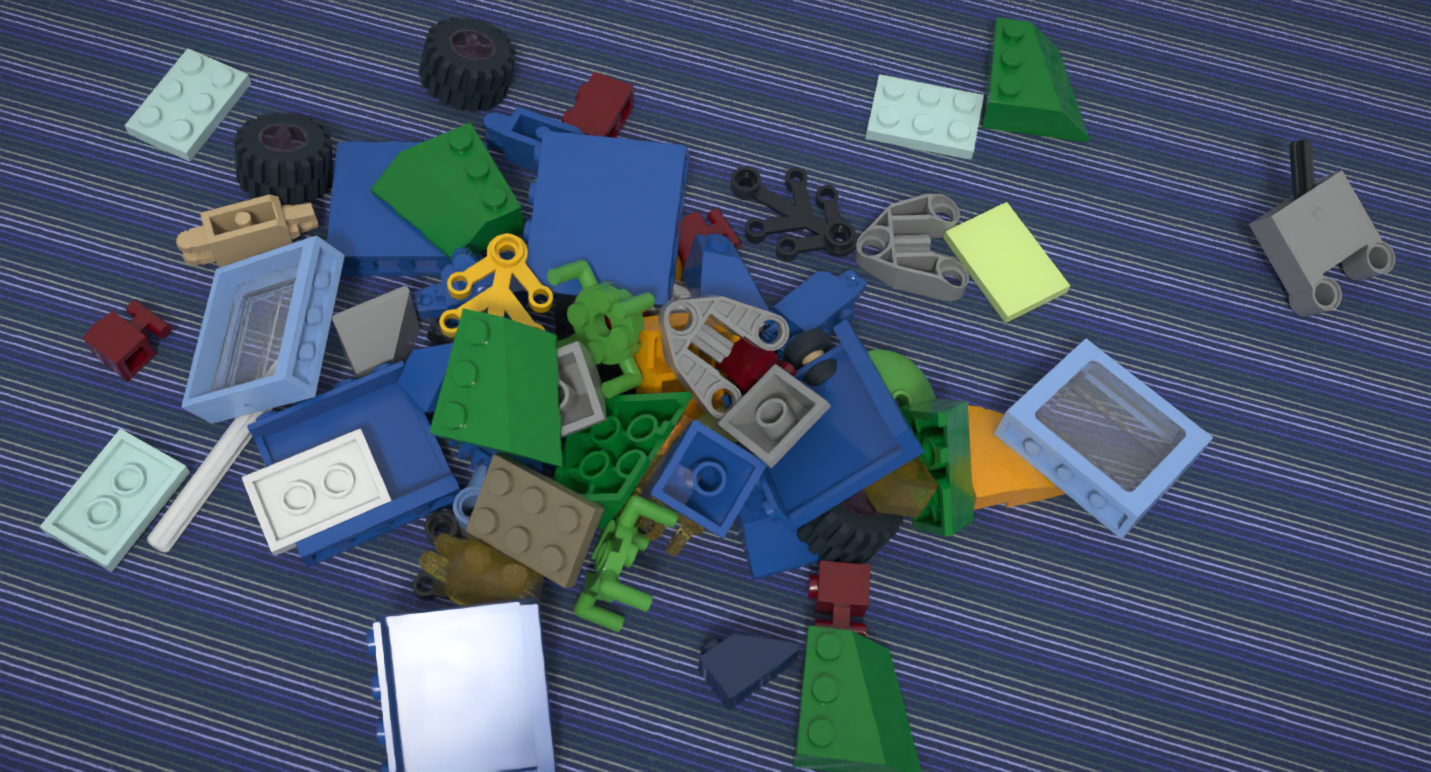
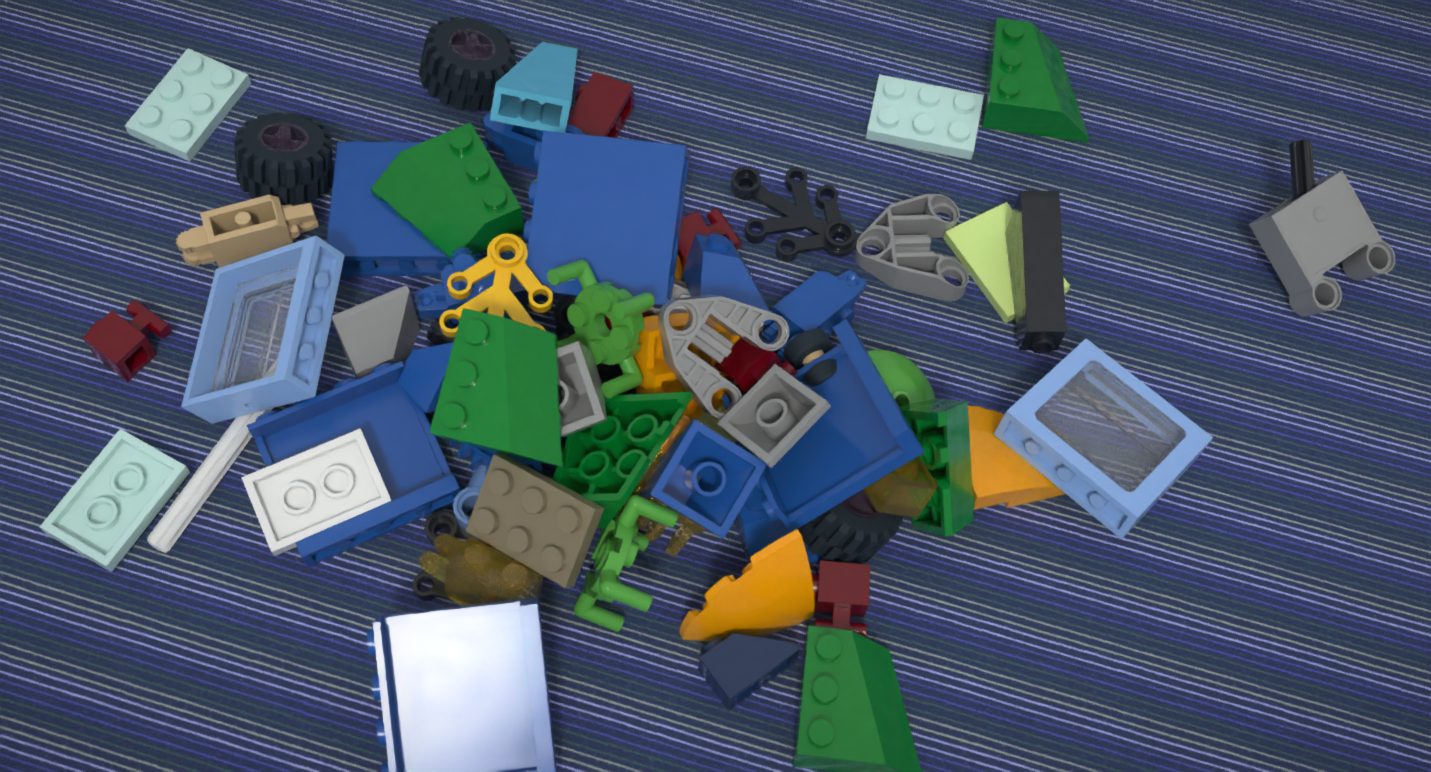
(537, 89): none -> medium azure slope
(767, 598): none -> light orange brick
(1037, 270): none -> black slope

